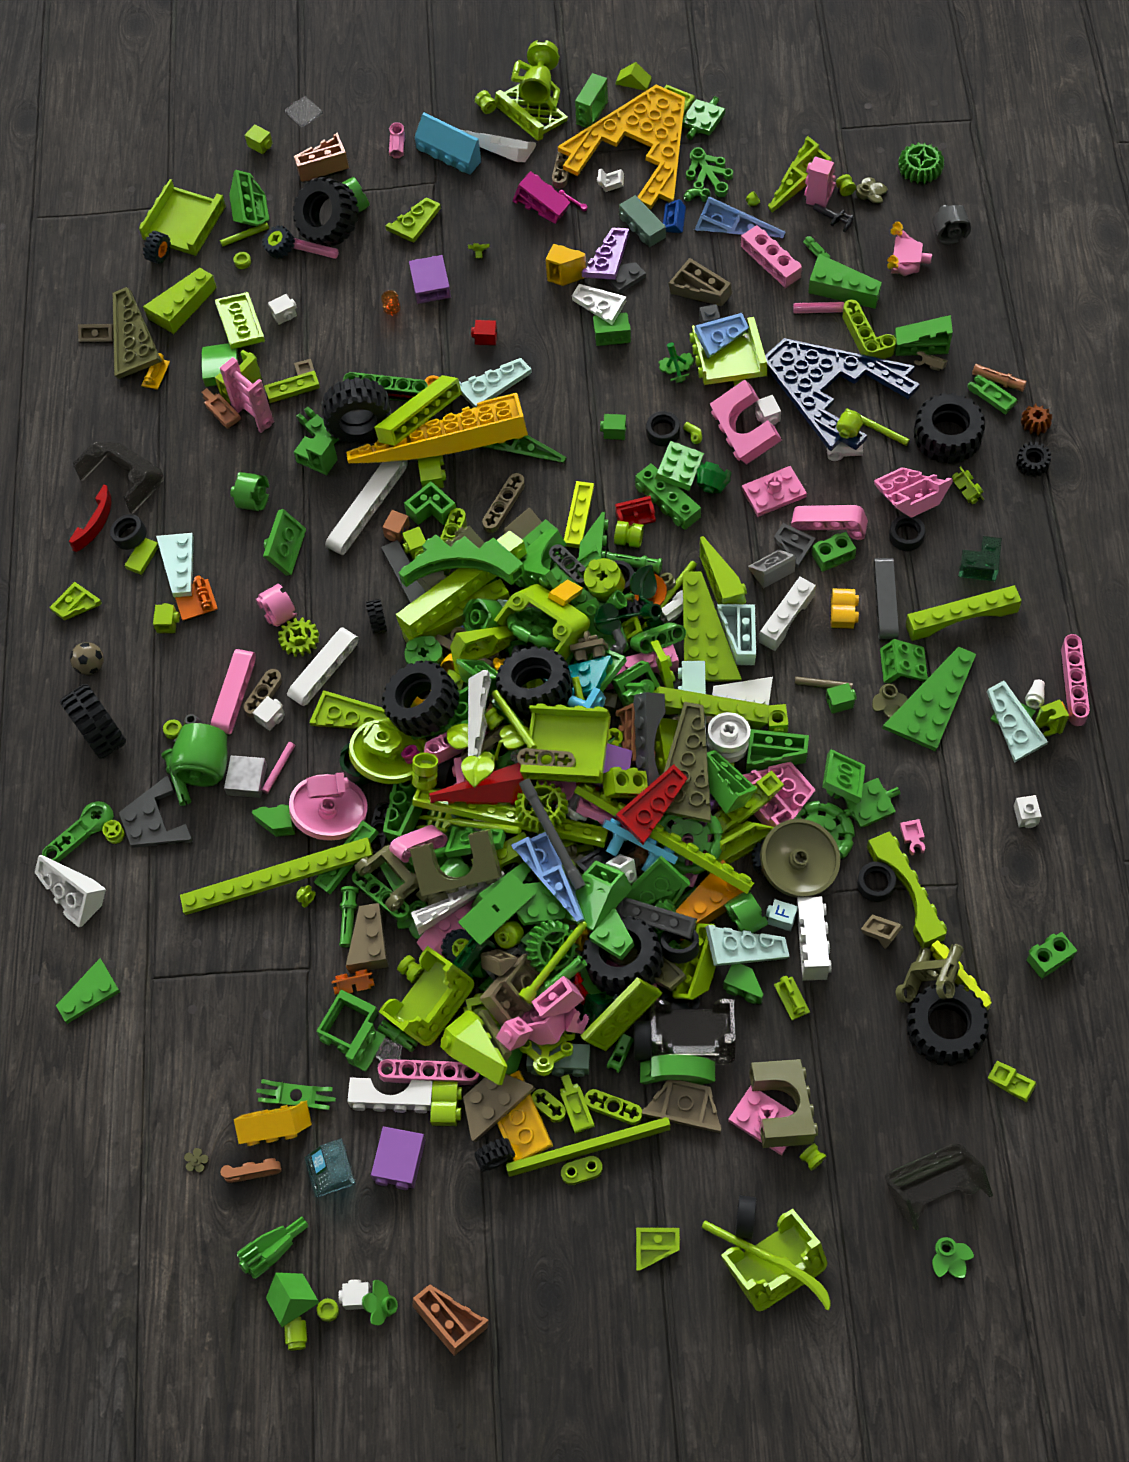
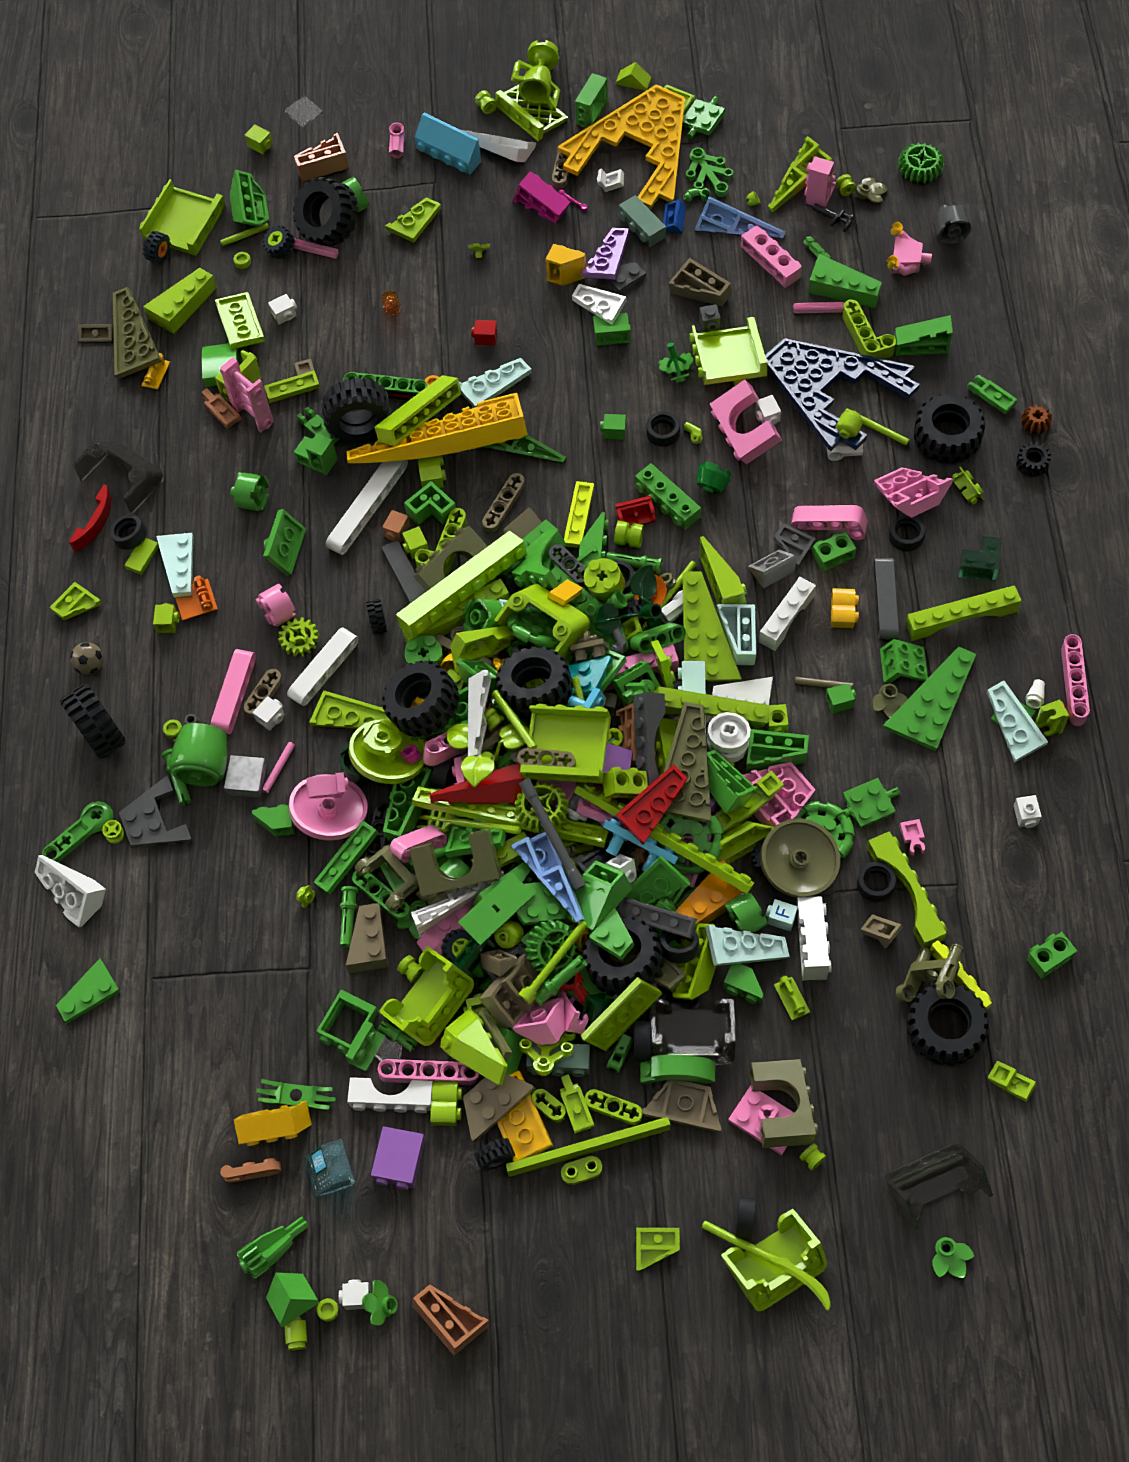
(196, 1160): olive plant -> none
(276, 876): lime plate -> none
(361, 980): orange hinge -> none
(424, 771): lime wheel -> none
(429, 279): medium lavender brick -> none
(463, 554): bright green arch -> none
(514, 1033): bright pink brick -> none
(558, 998): bright pink slope -> none
(679, 465): plate -> none
(720, 332): light blue wing -> none
(774, 491): bright pink plate -> none
(843, 777): bright green plate -> none
(935, 362): dark tan plate -> none
(1006, 380): nougat pin -> none

